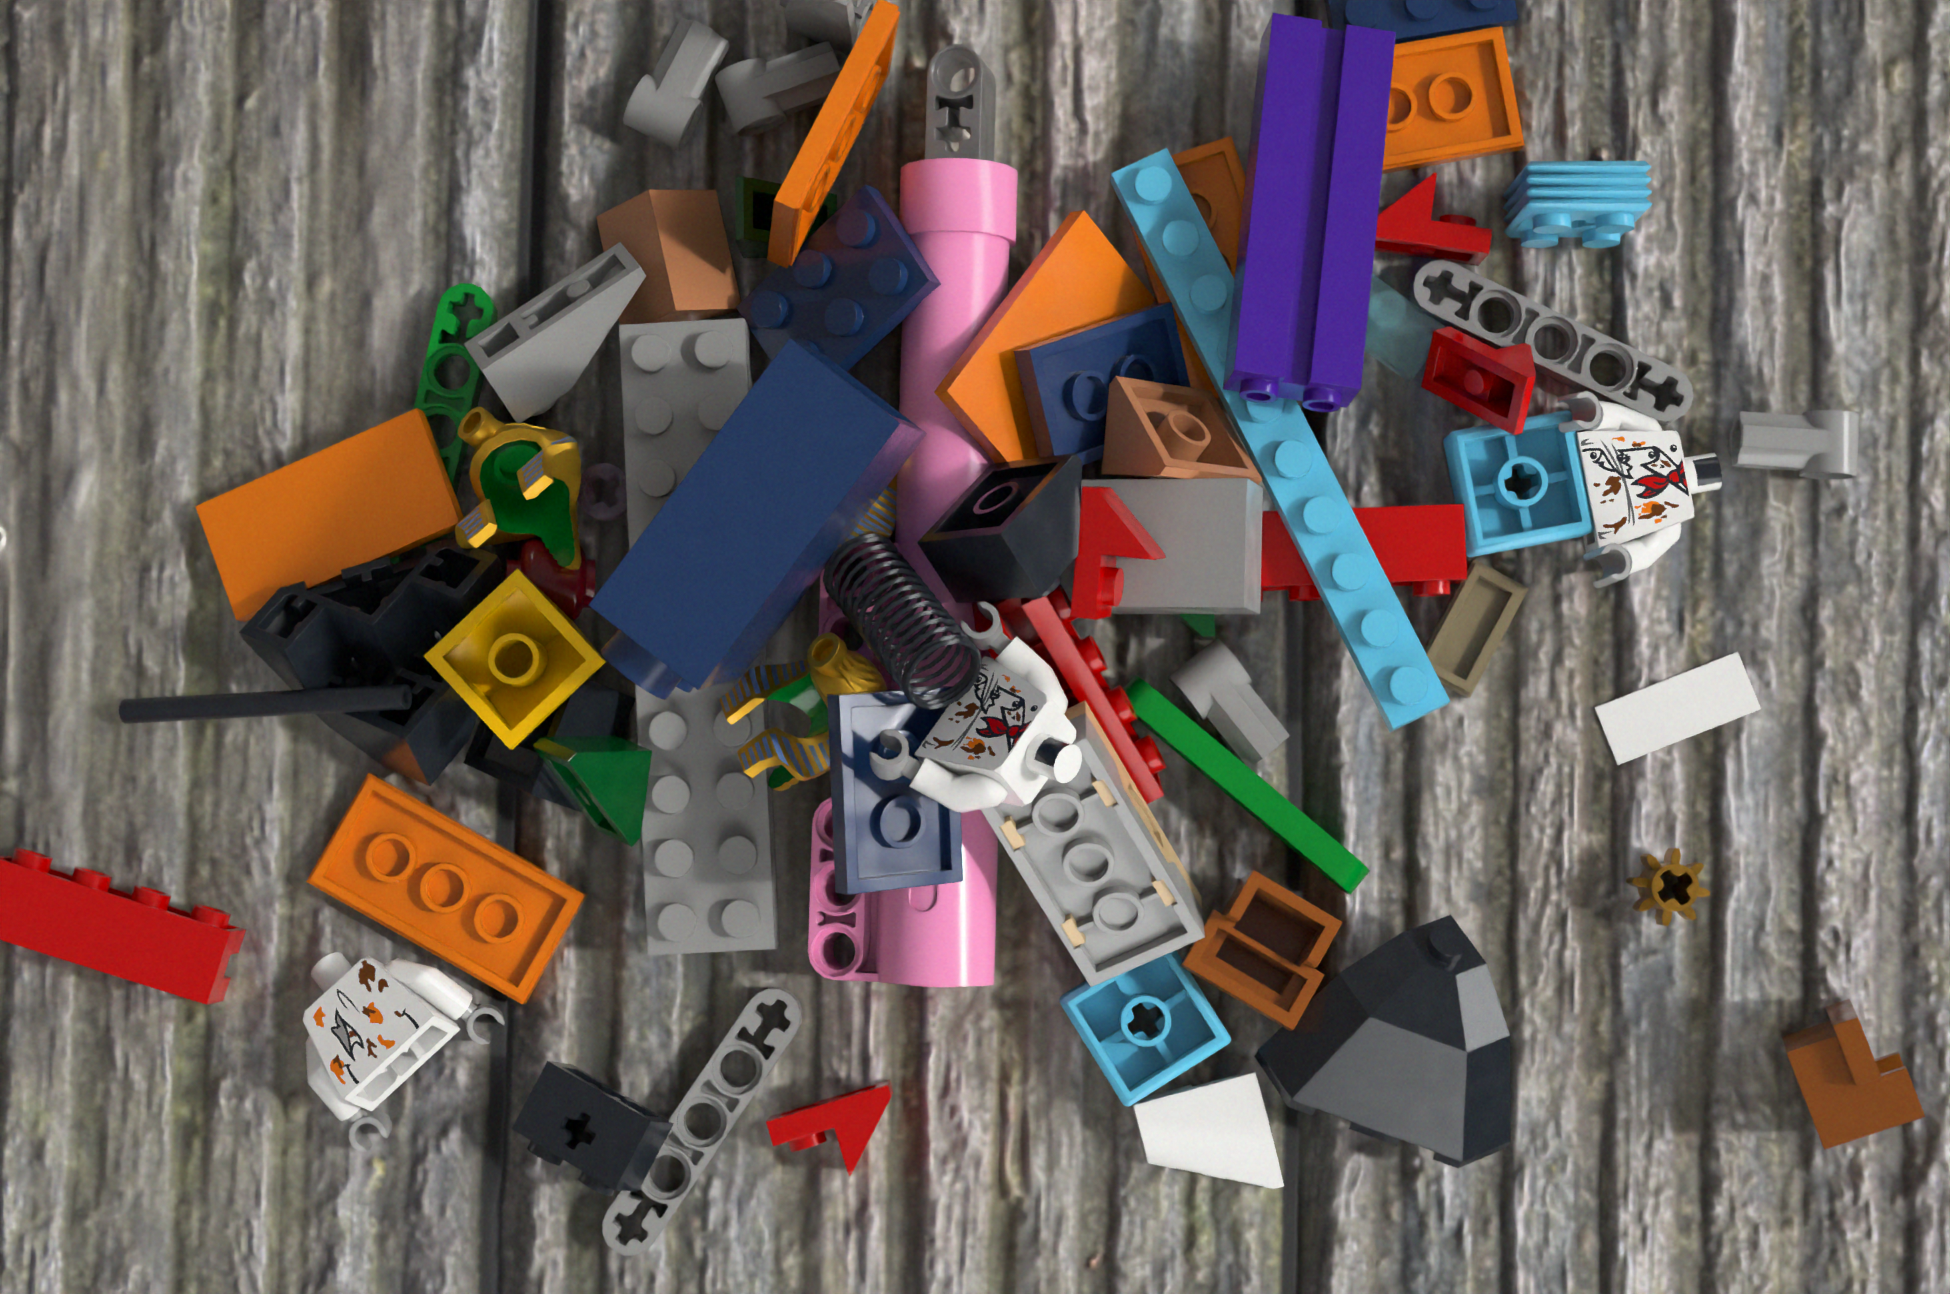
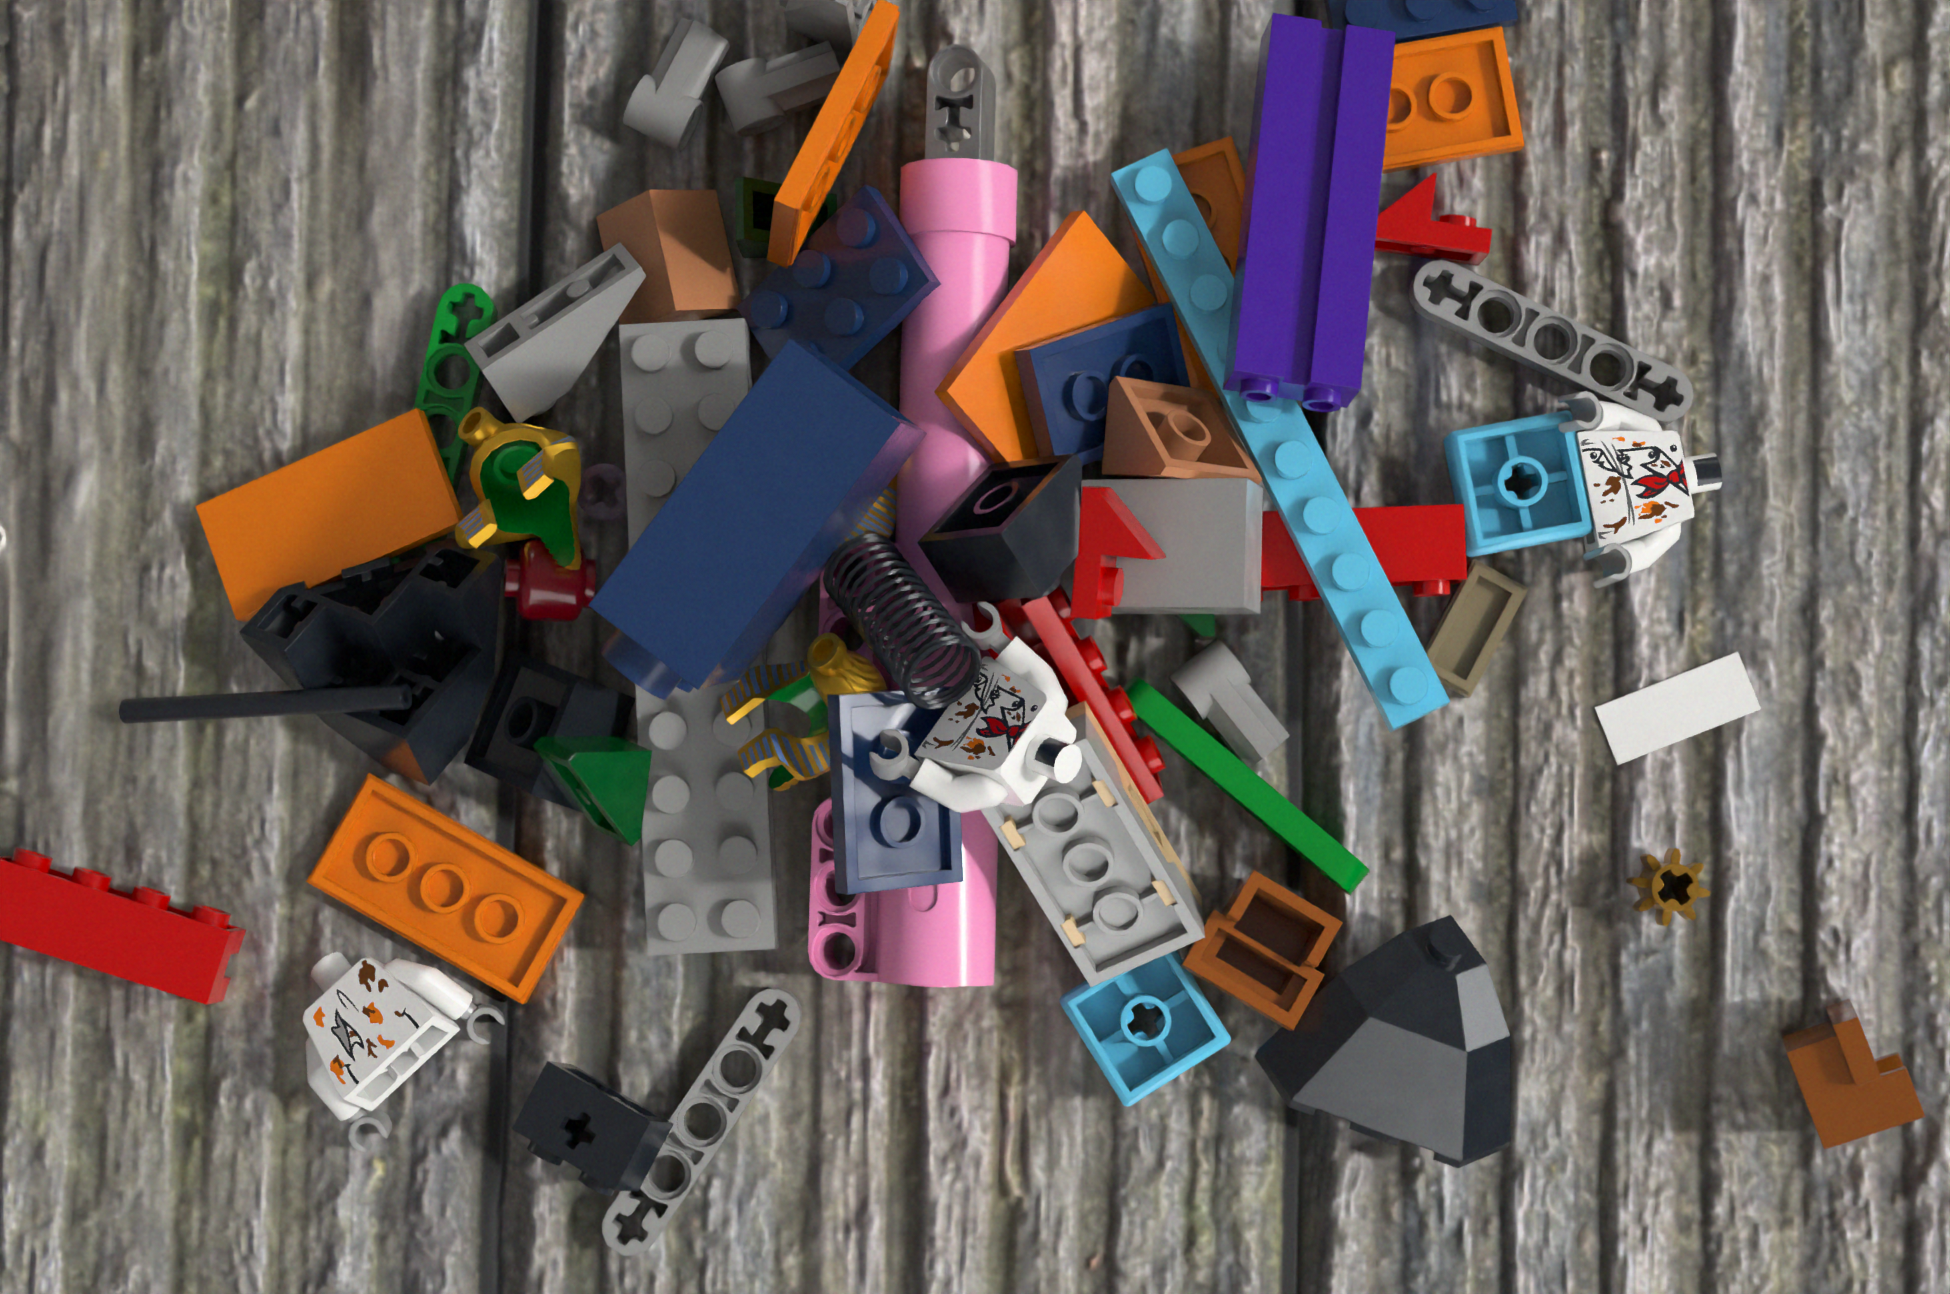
(515, 658): yellow slope -> none
(850, 1114): red slope -> none
(1211, 1131): white slope -> none
(1398, 330): clear light blue tile -> none
(1480, 378): red slope -> none
(1576, 201): medium azure brick -> none
(1814, 443): light grey piece -> none

